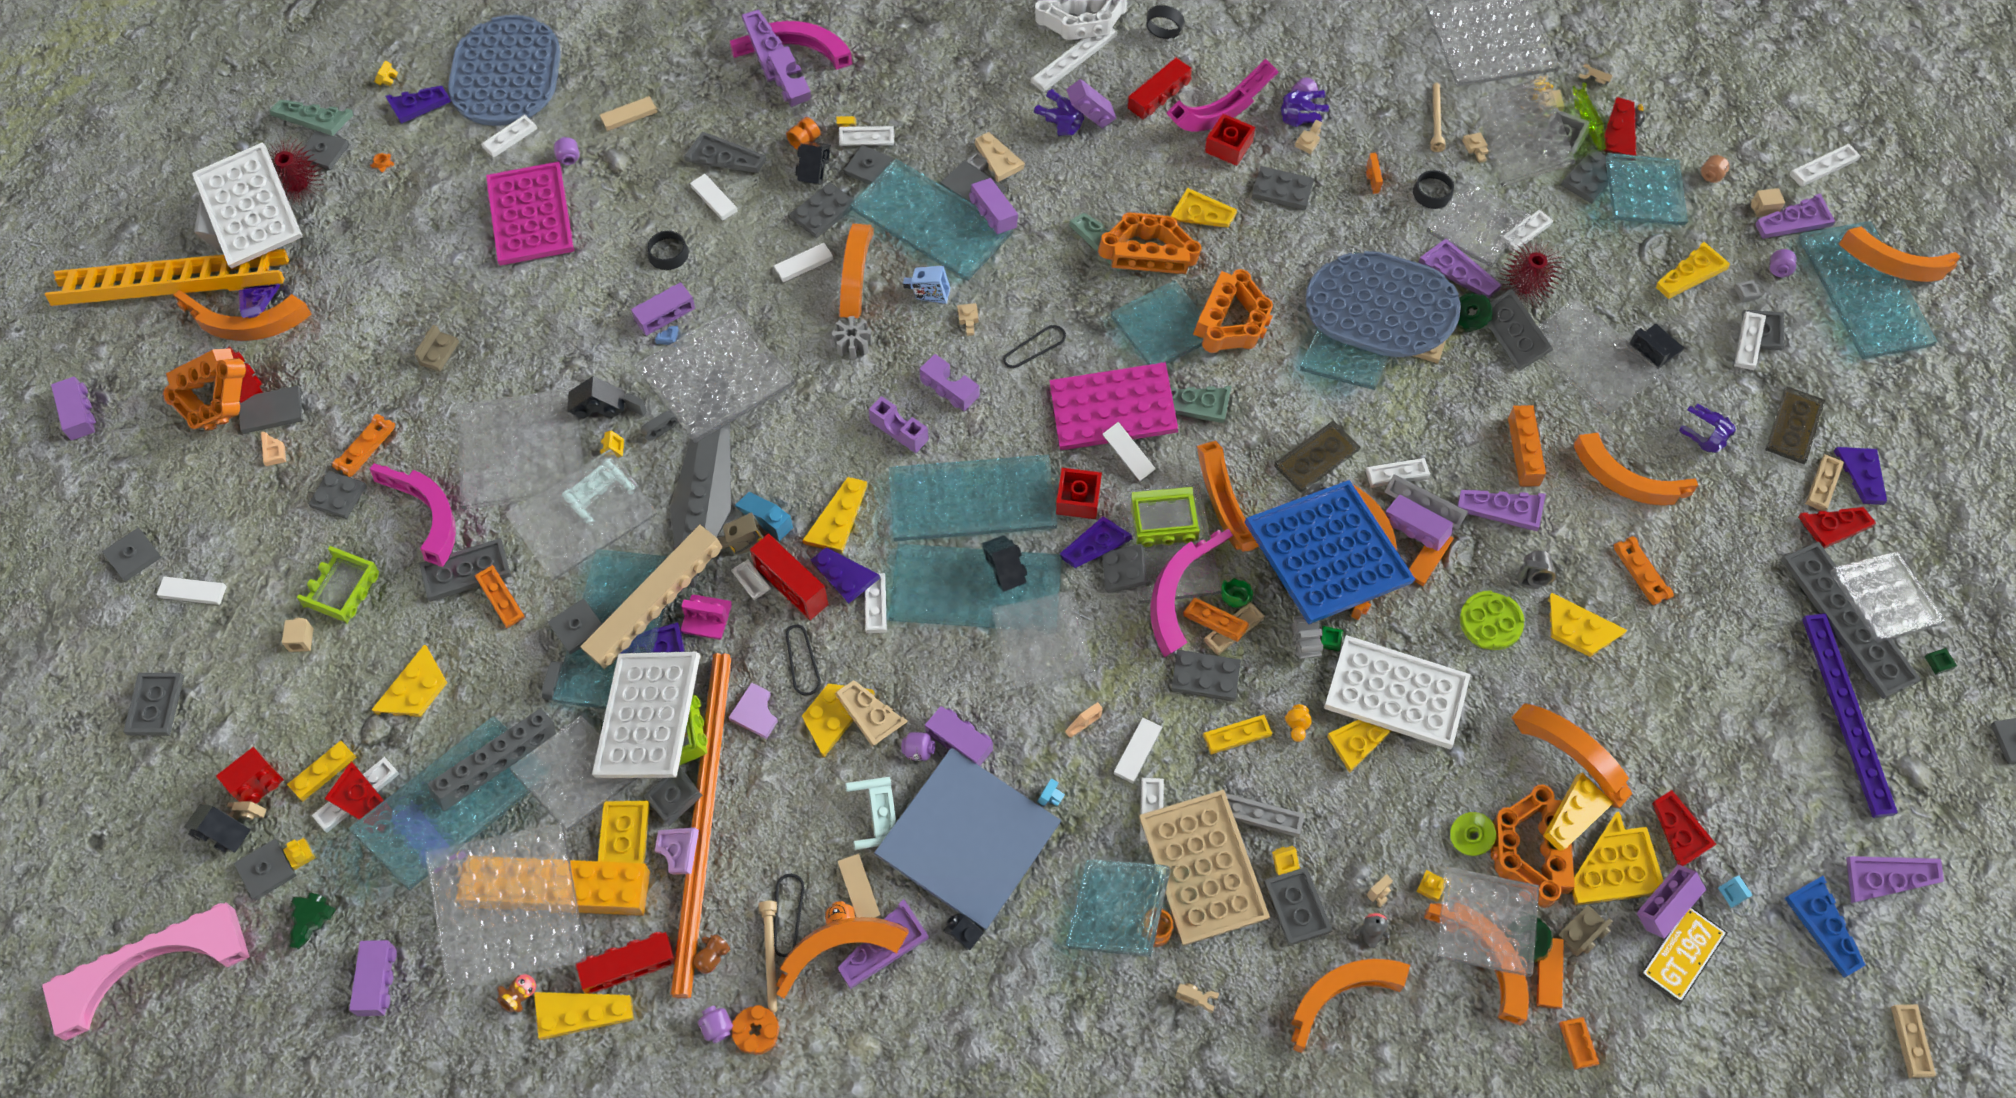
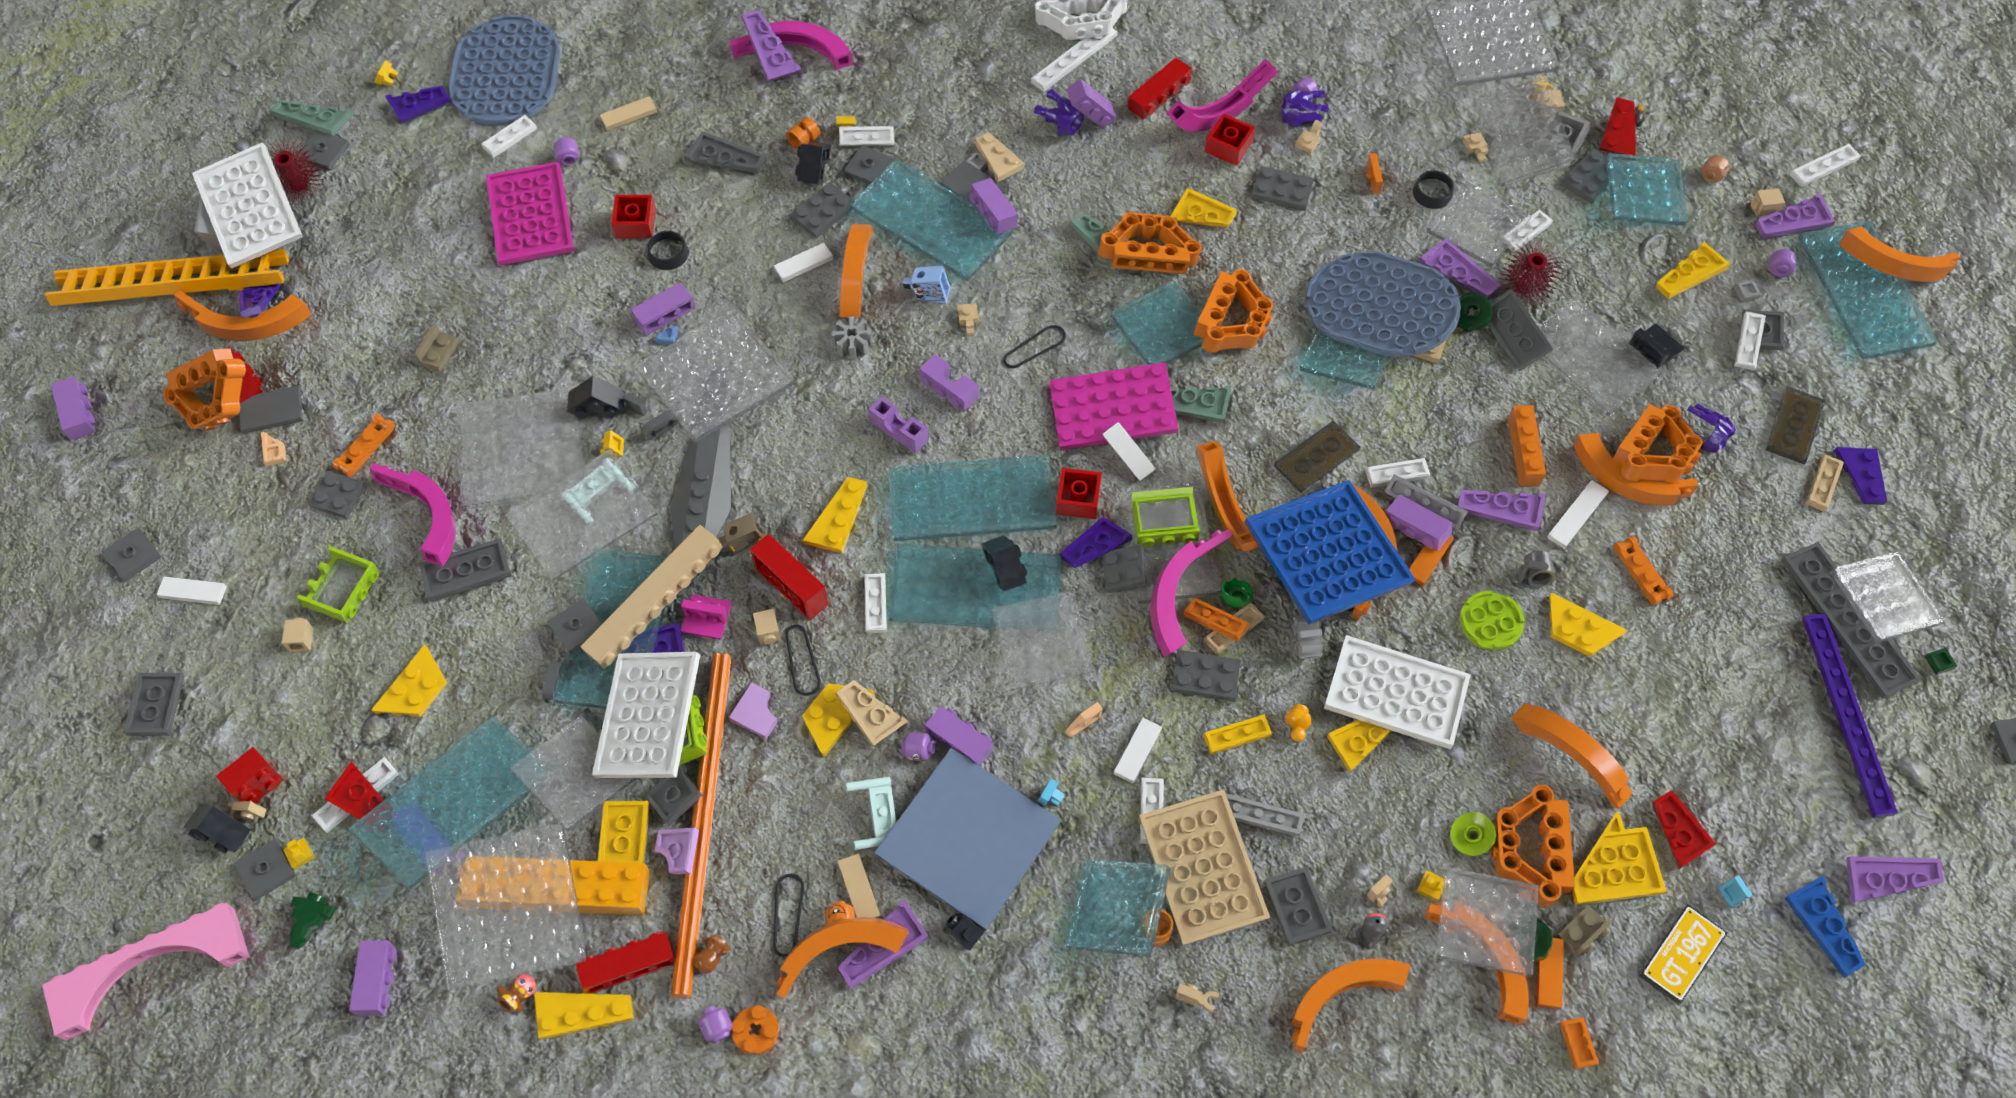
(321, 771): yellow plate -> none
(385, 159): orange plate -> none
(491, 759): dark grey brick -> none
(499, 596): orange tile -> none
(633, 216): none -> red brick
(713, 197): white tile -> none
(751, 579): white tile -> none
(767, 626): none -> tan brick
(767, 910): tan piece -> none
(768, 514): dark azure slope -> none
(794, 90): medium lavender arch -> none
(844, 574): dark purple wing -> none
(1165, 12): black tyre -> none
(1285, 860): yellow tile -> none
(1331, 638): green tile -> none
(1438, 142): tan piece -> none
(1577, 514): none -> white tile
(1577, 811): yellow wing -> none
(1588, 112): clear neon green tile -> none
(1601, 77): tan plate -> none
(1640, 438): none -> orange brick
(1671, 901): medium lavender brick -> none
(1836, 526): red wing -> none
(1913, 1041): tan tile -> none

